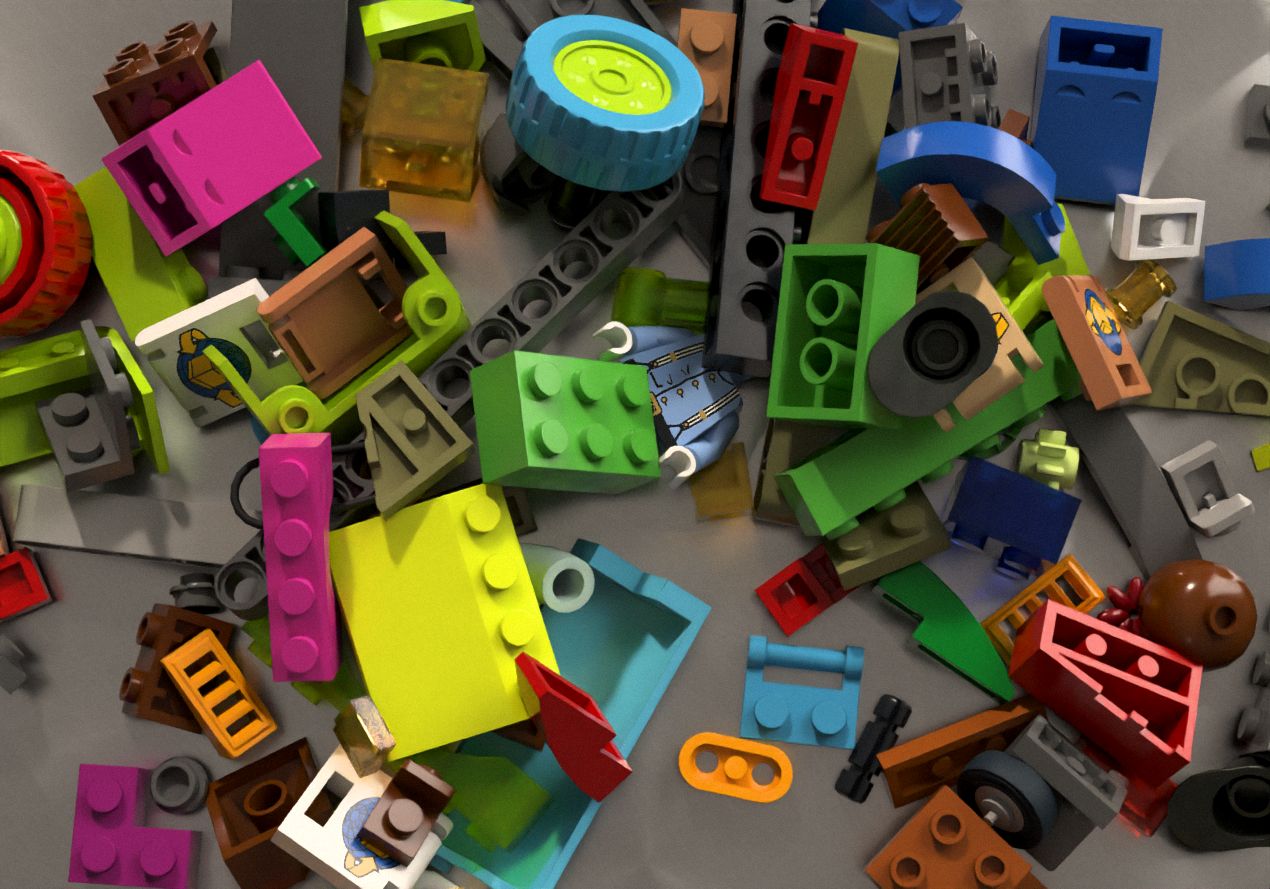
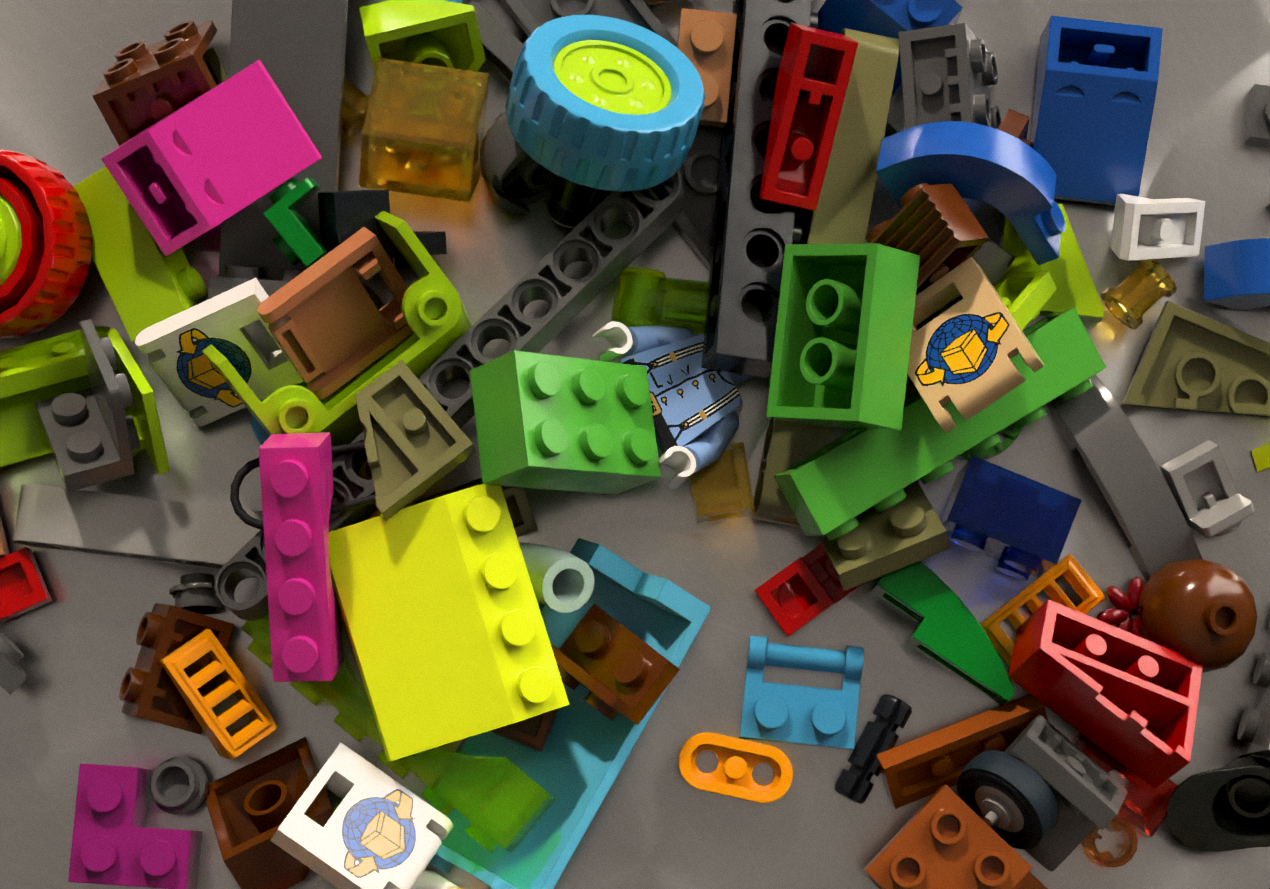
(364, 736): clear yellow tile -> none
(406, 811): reddish brown bracket -> none
(572, 728): red slope -> none
(614, 665): none -> reddish brown bracket
(932, 354): pearl dark grey piece -> none
(1048, 459): yellowish green gear -> none
(1095, 341): nougat container -> none
(1105, 858): none -> clear orange bush

